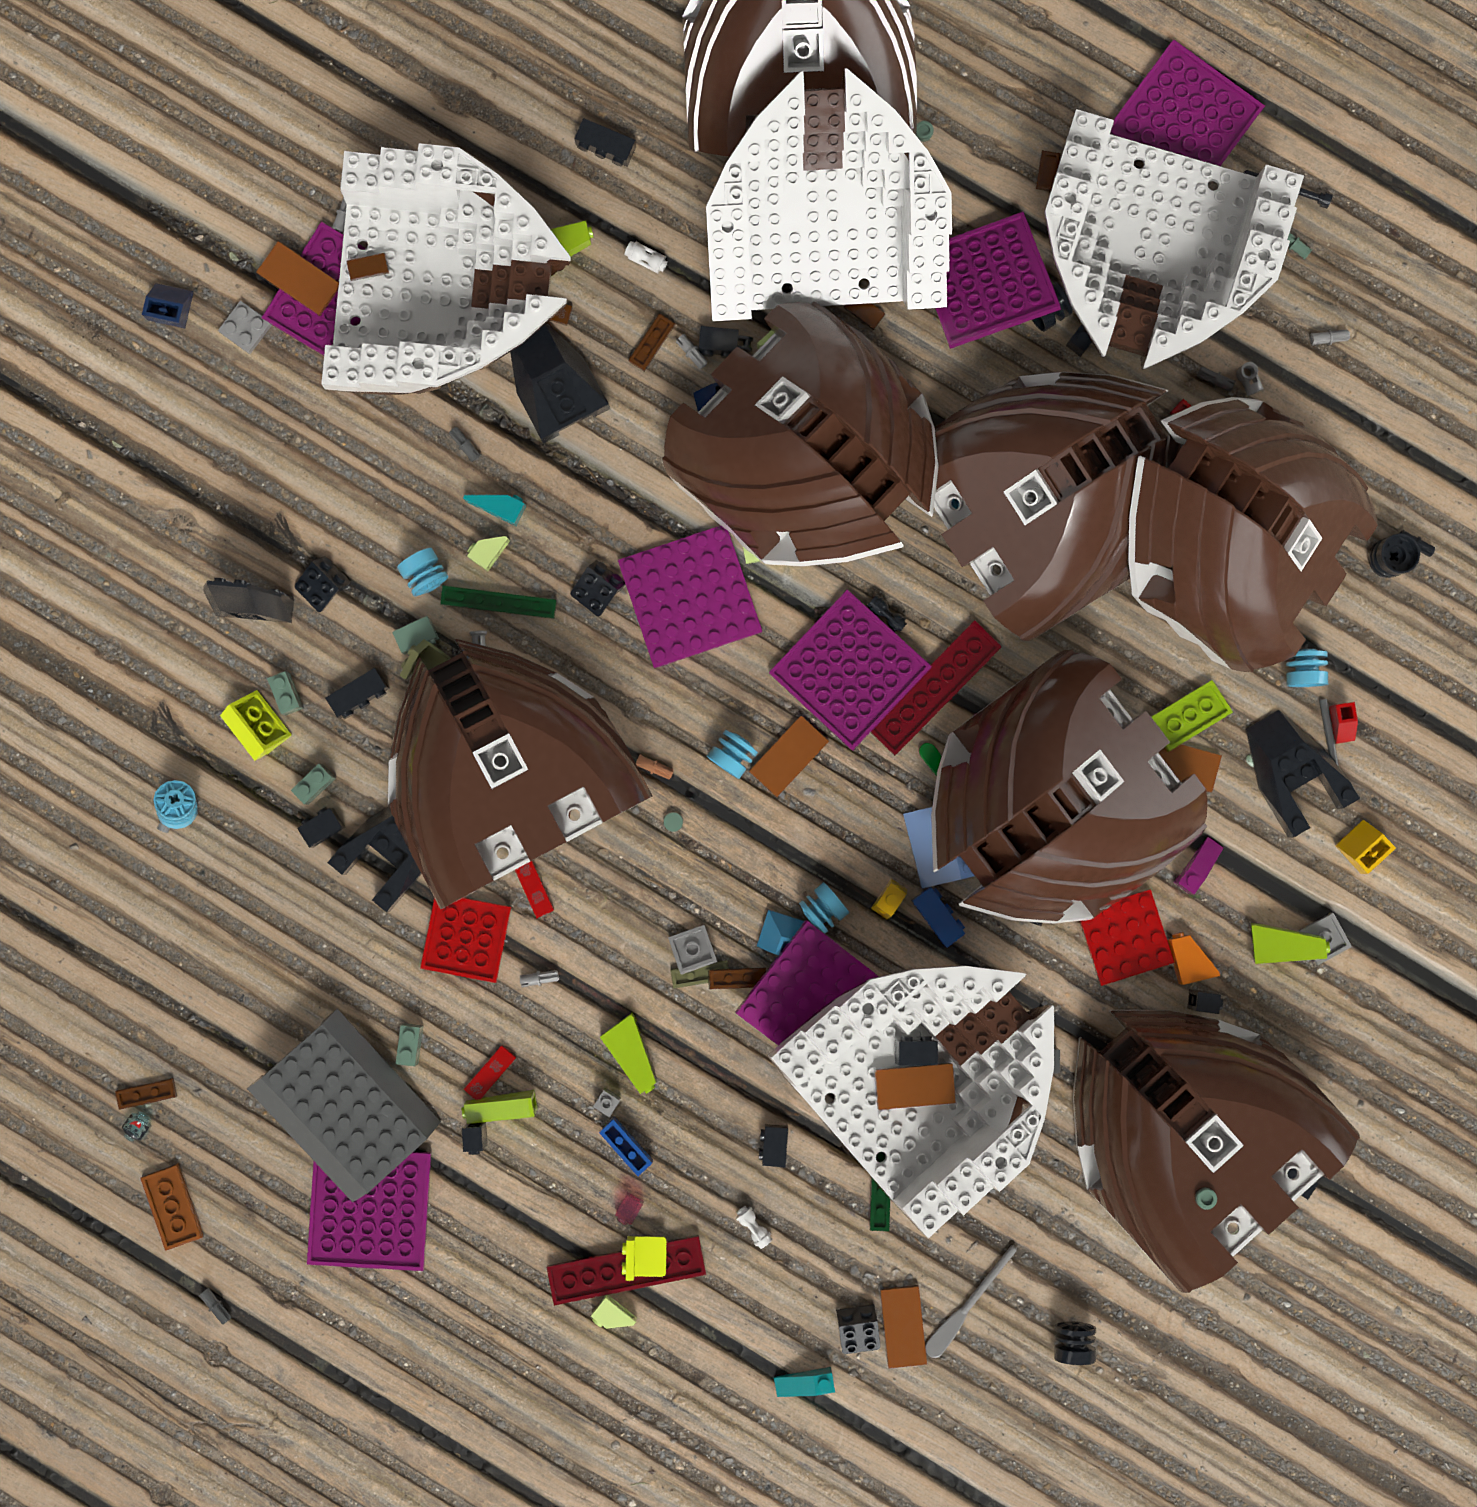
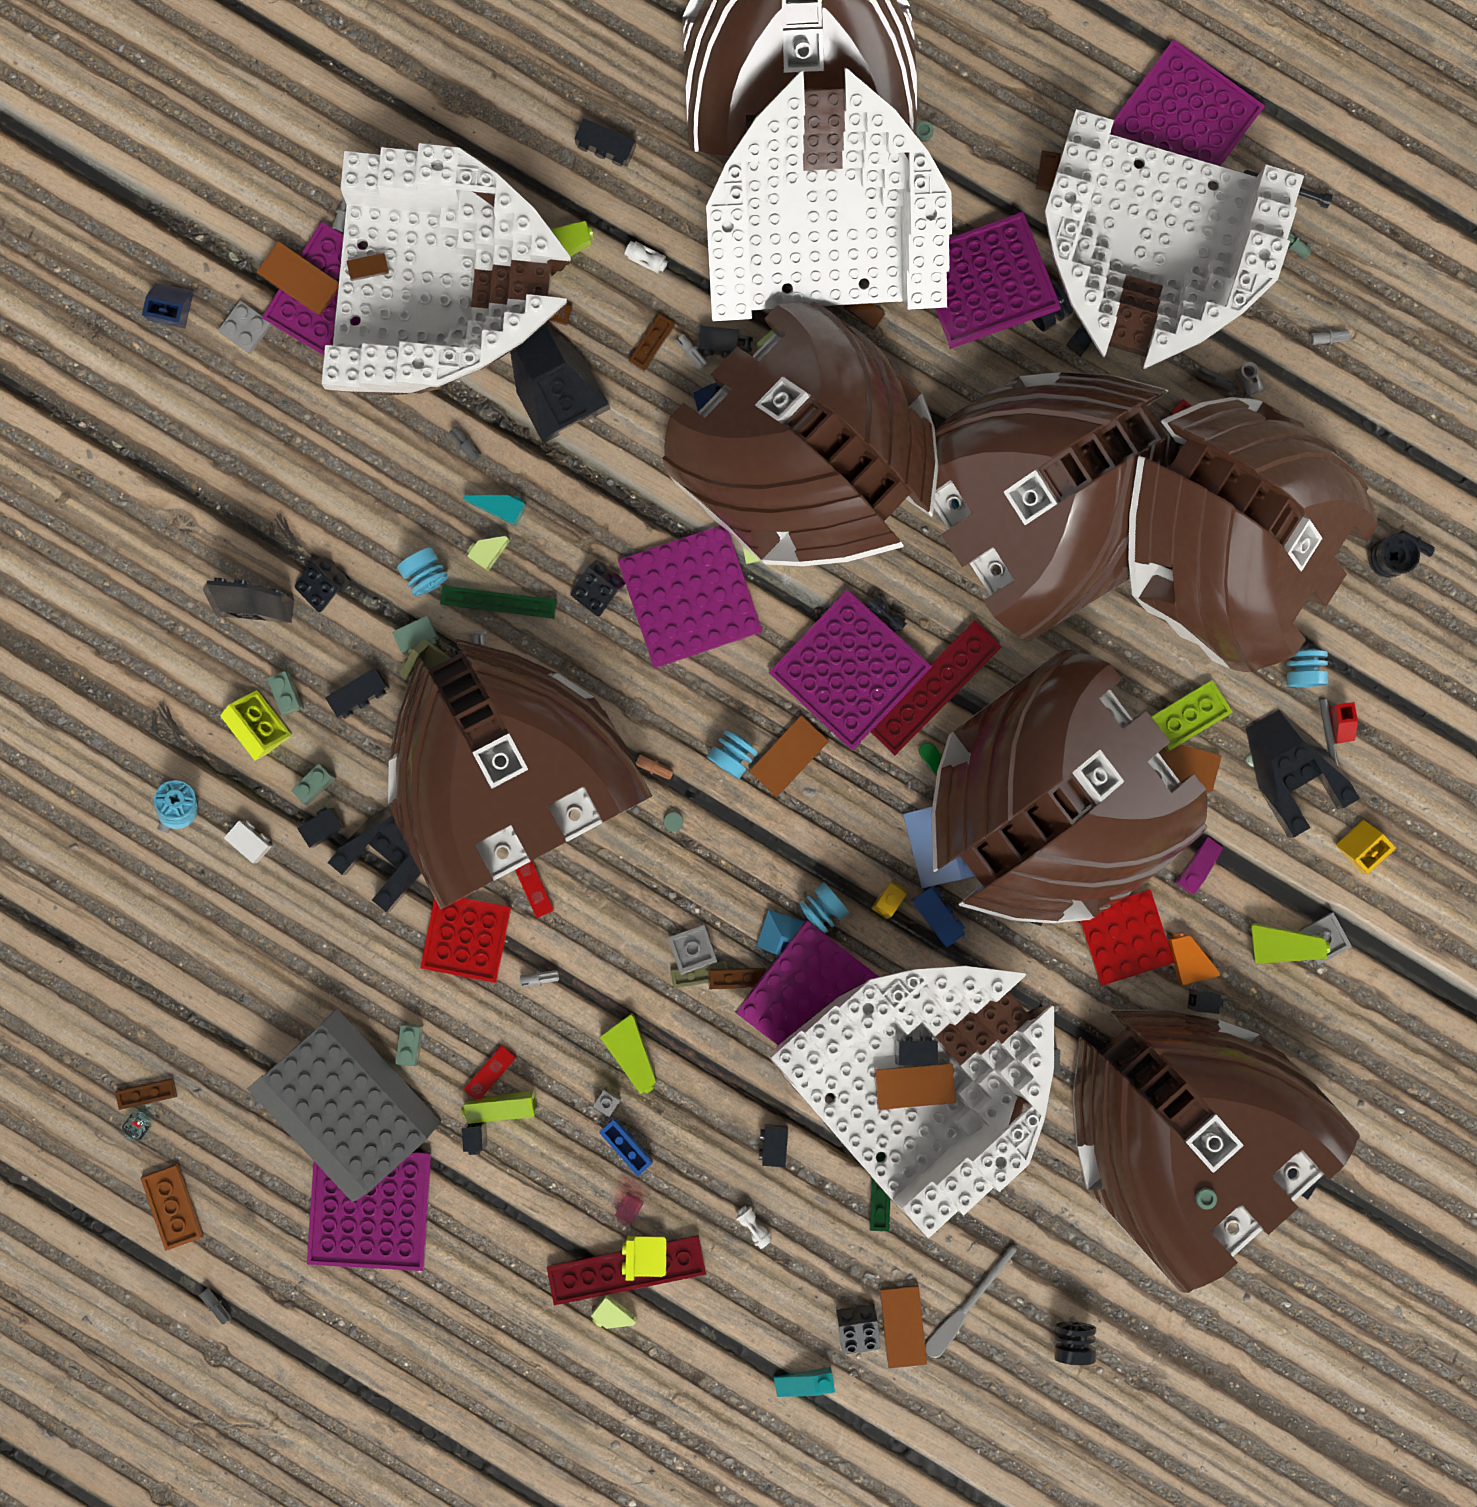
(248, 841): none -> white brick

